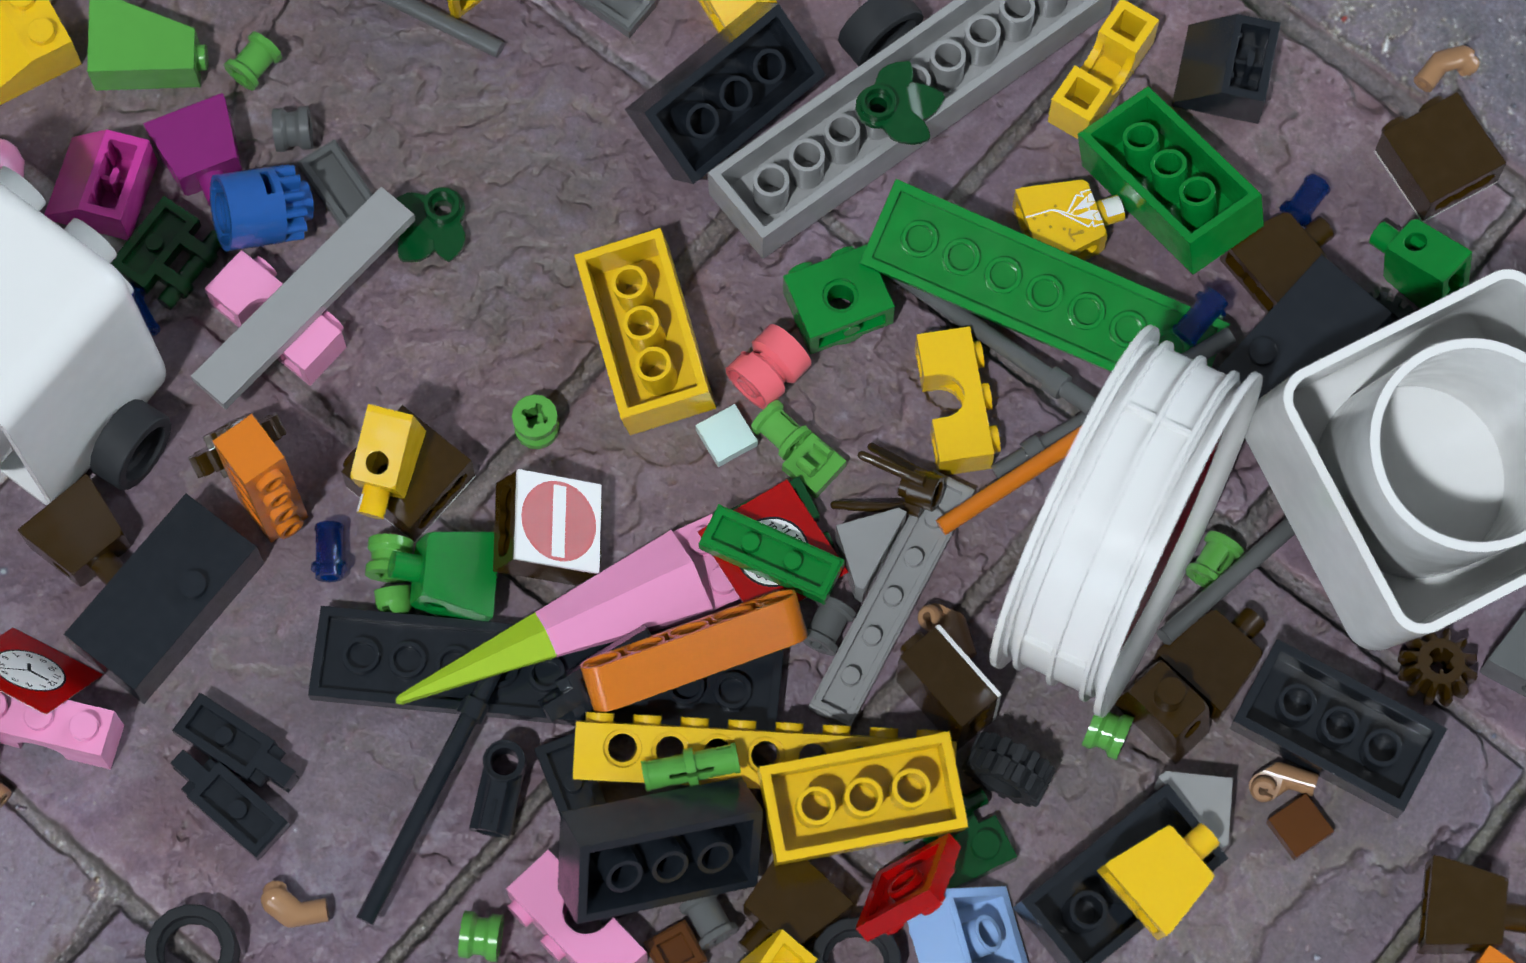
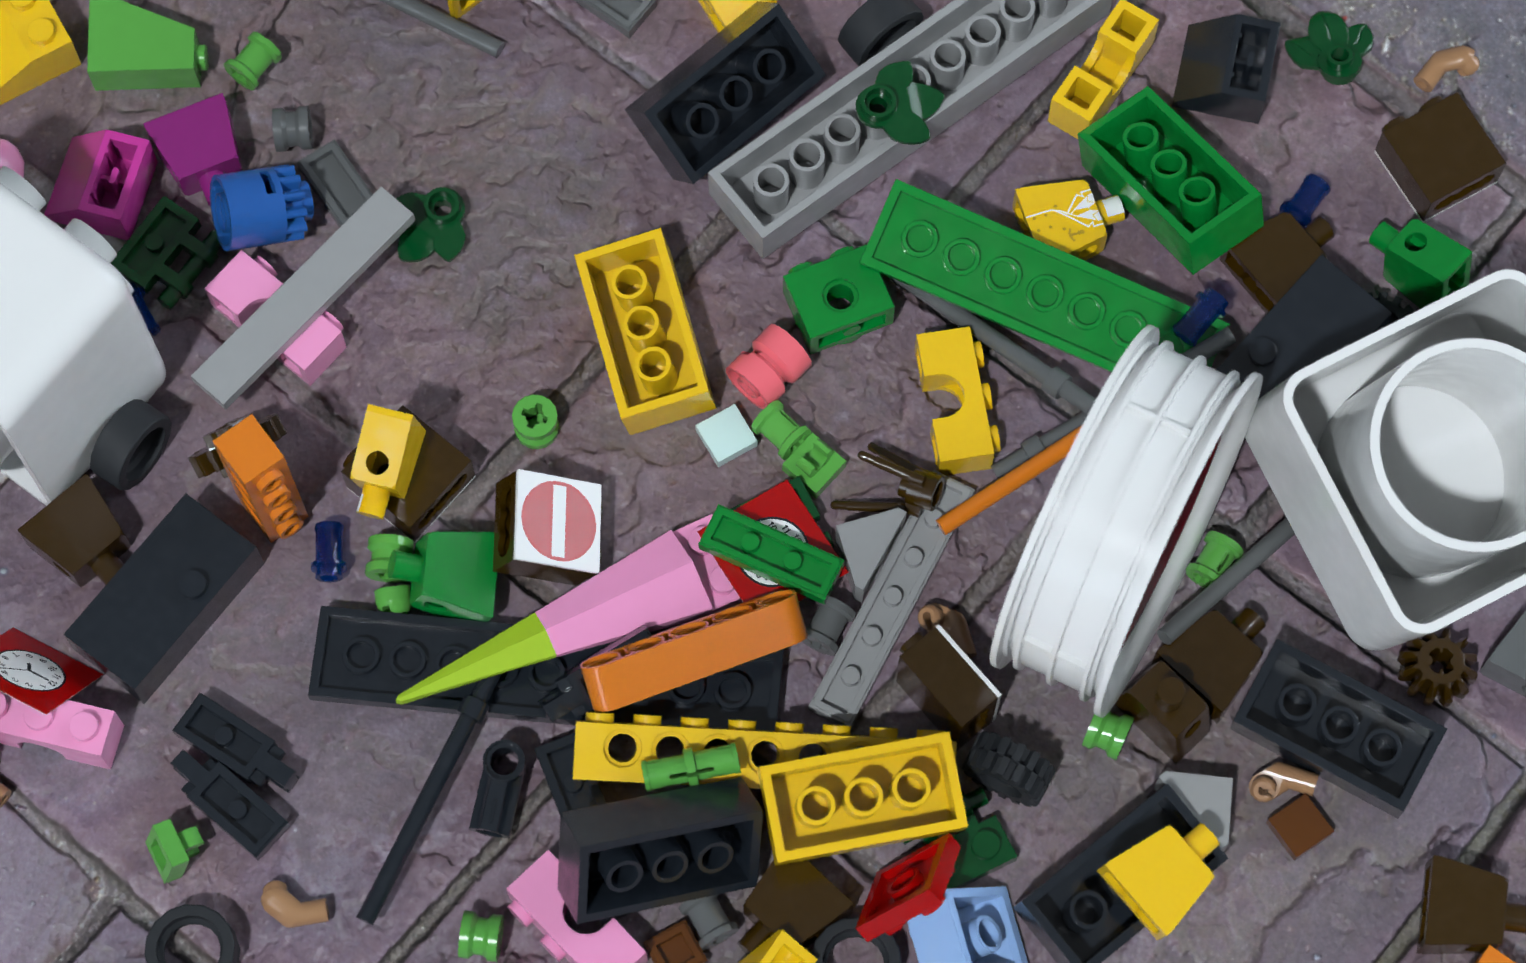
(172, 850): none -> bright green tile
(1331, 48): none -> dark green plate

